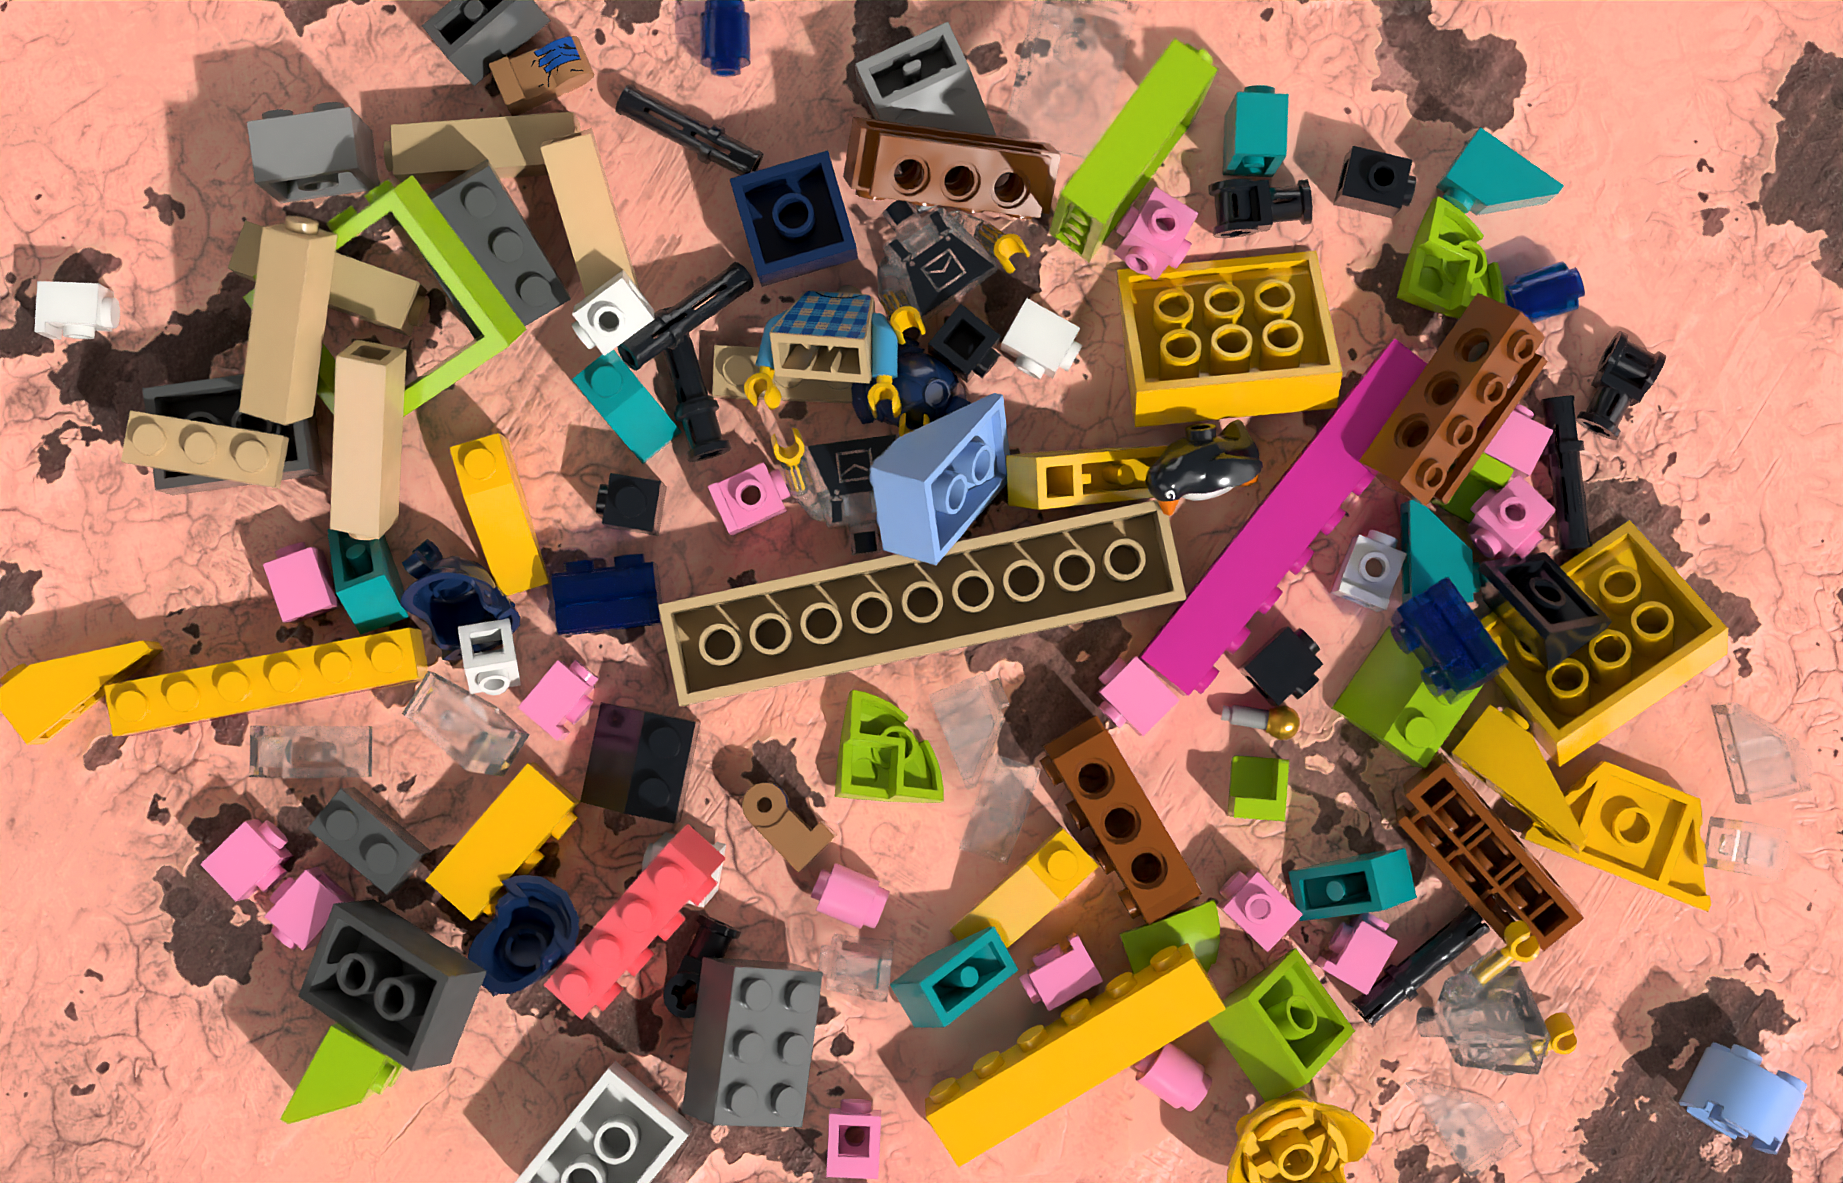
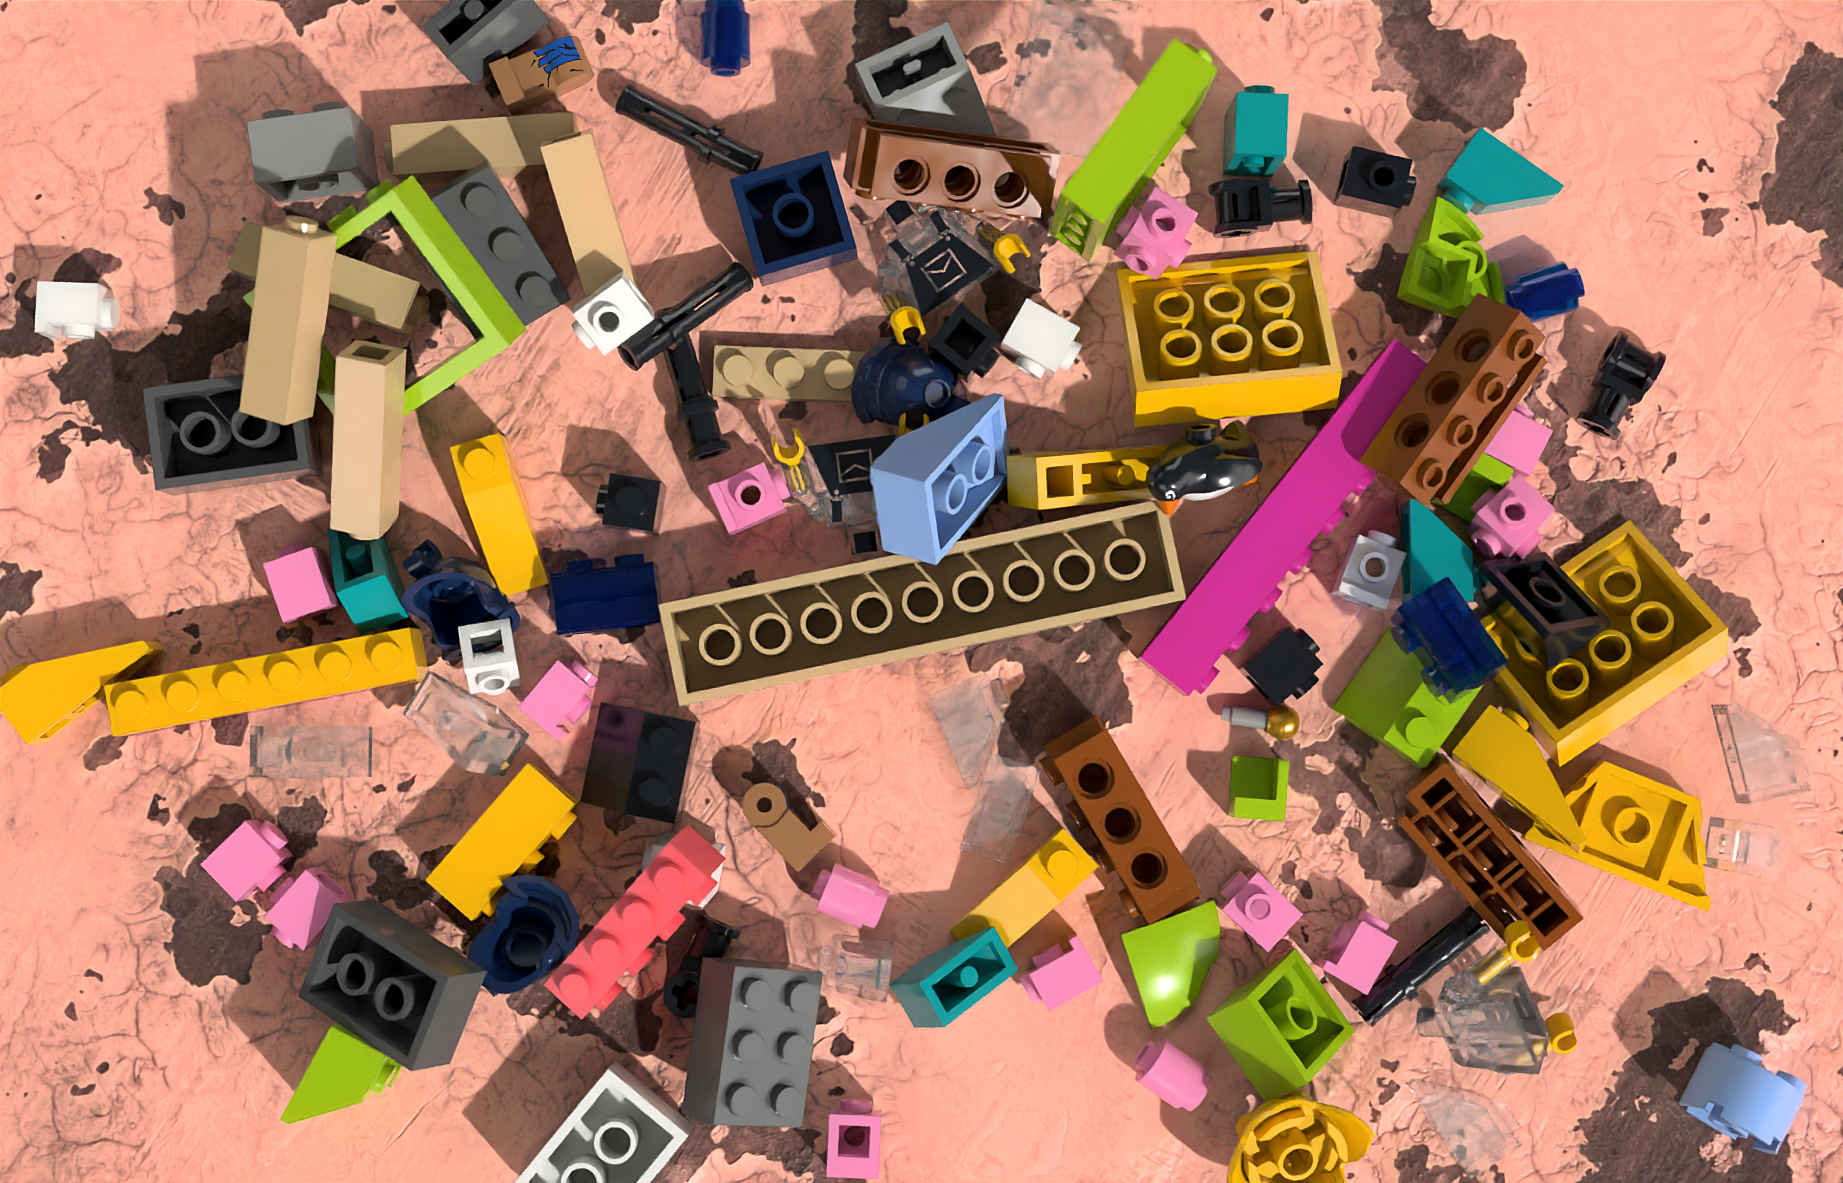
(204, 449): tan plate -> none
(369, 839): dark grey brick -> none
(626, 405): teal slope -> none
(831, 340): torso -> none
(882, 756): lime brick -> none
(1072, 1053): yellow brick -> none
(1134, 695): bright pink brick -> none
(1353, 885): teal slope -> none
(1566, 472): black pin -> none

